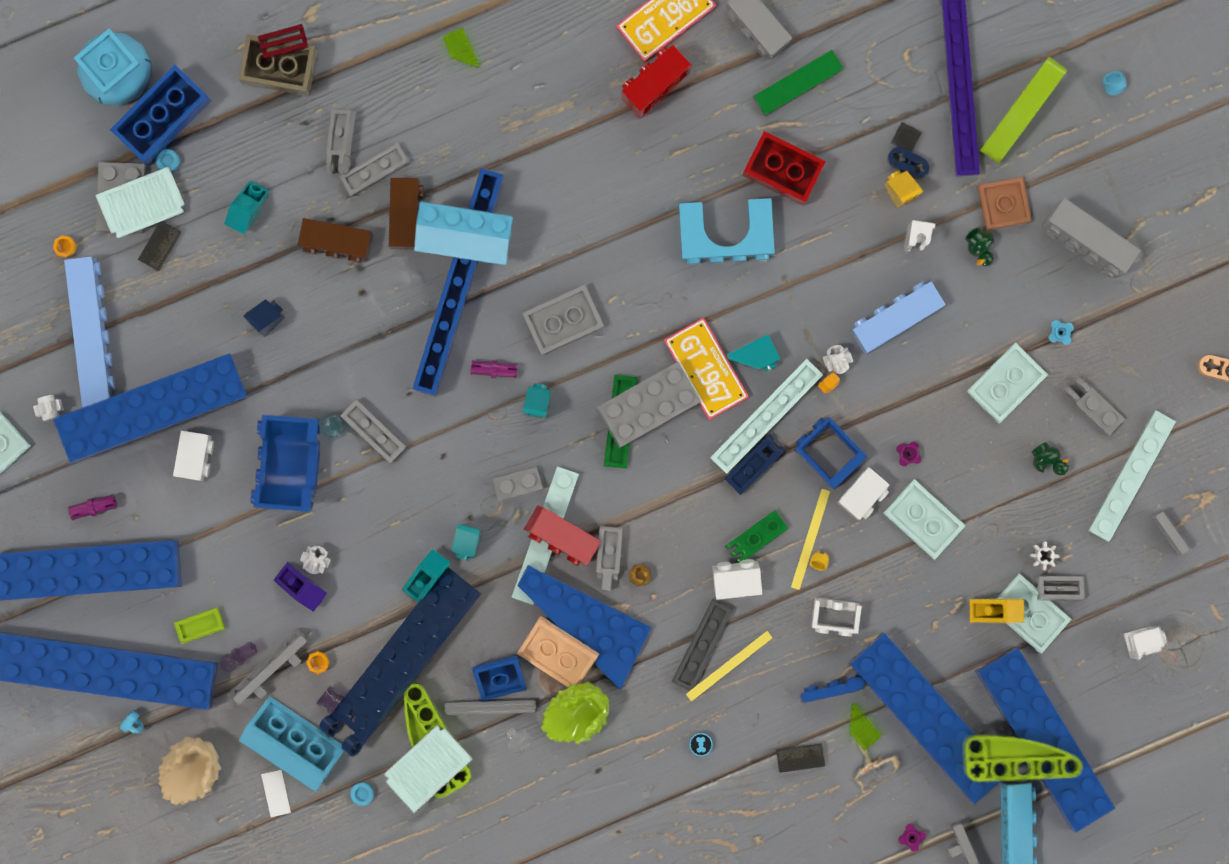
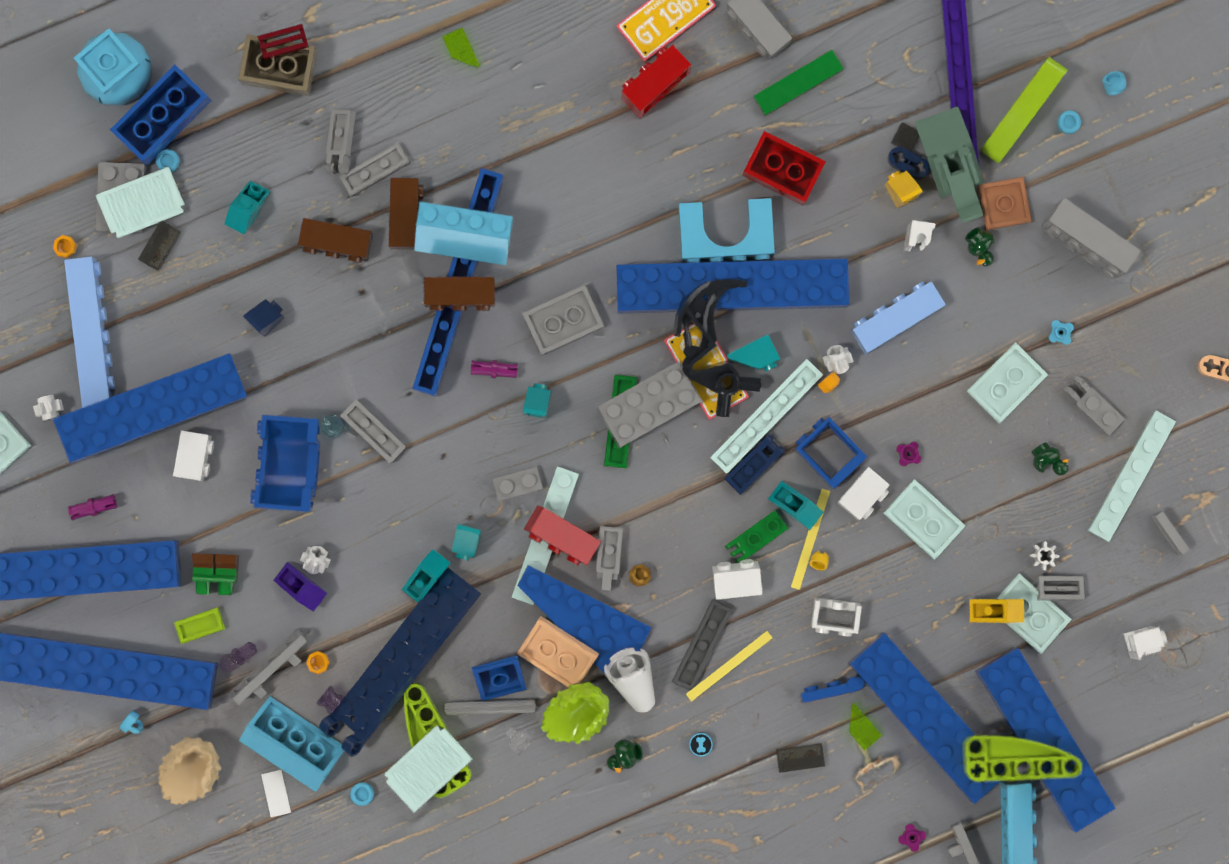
(215, 568): none -> green hips
(459, 293): none -> reddish brown brick
(625, 755): none -> dark green animal
(632, 677): none -> white cone
(710, 375): none -> black piece
(769, 285): none -> blue brick
(795, 505): none -> teal slope
(952, 160): none -> sand green piece
(1069, 122): none -> medium azure tile

